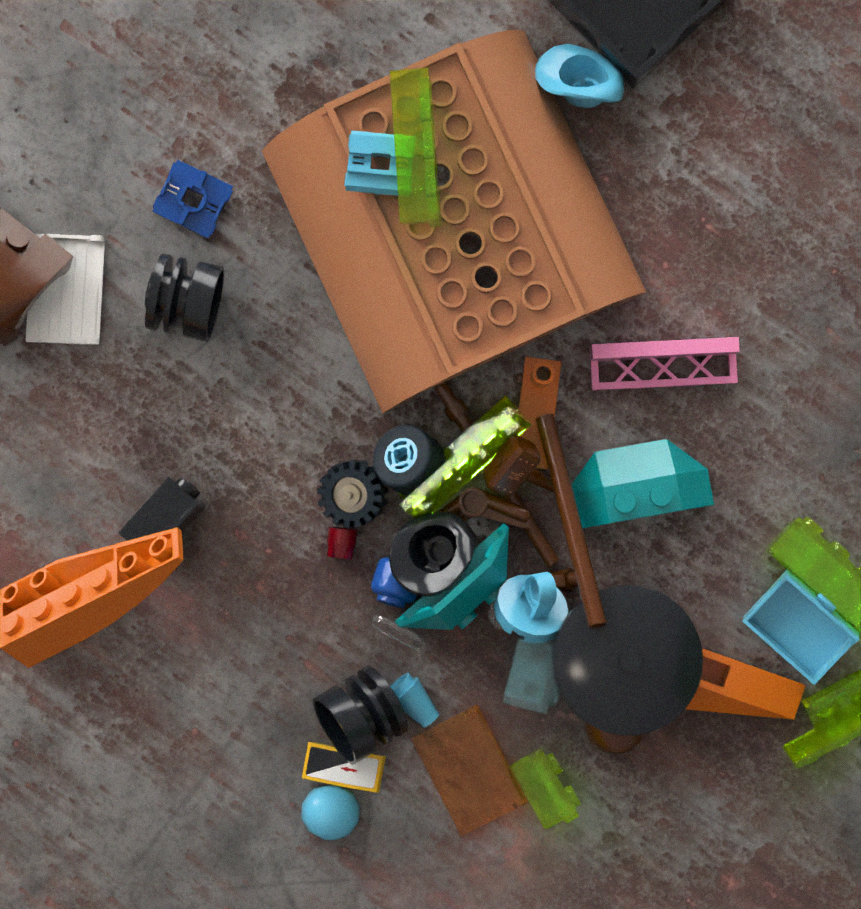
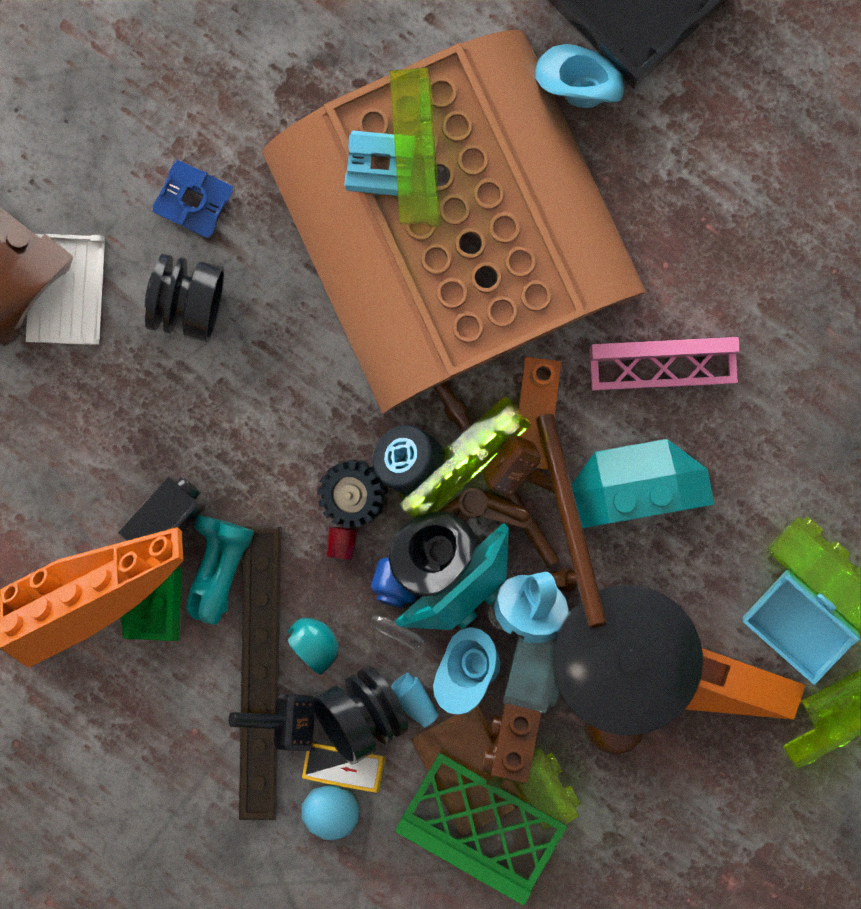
(157, 614): none -> green bracket
(214, 578): none -> teal piece
(260, 672): none -> dark brown tile
(291, 722): none -> black piece
(314, 643): none -> teal hair
(466, 671): none -> medium azure piece
(466, 857): none -> green fence
(513, 745): none -> reddish brown bracket

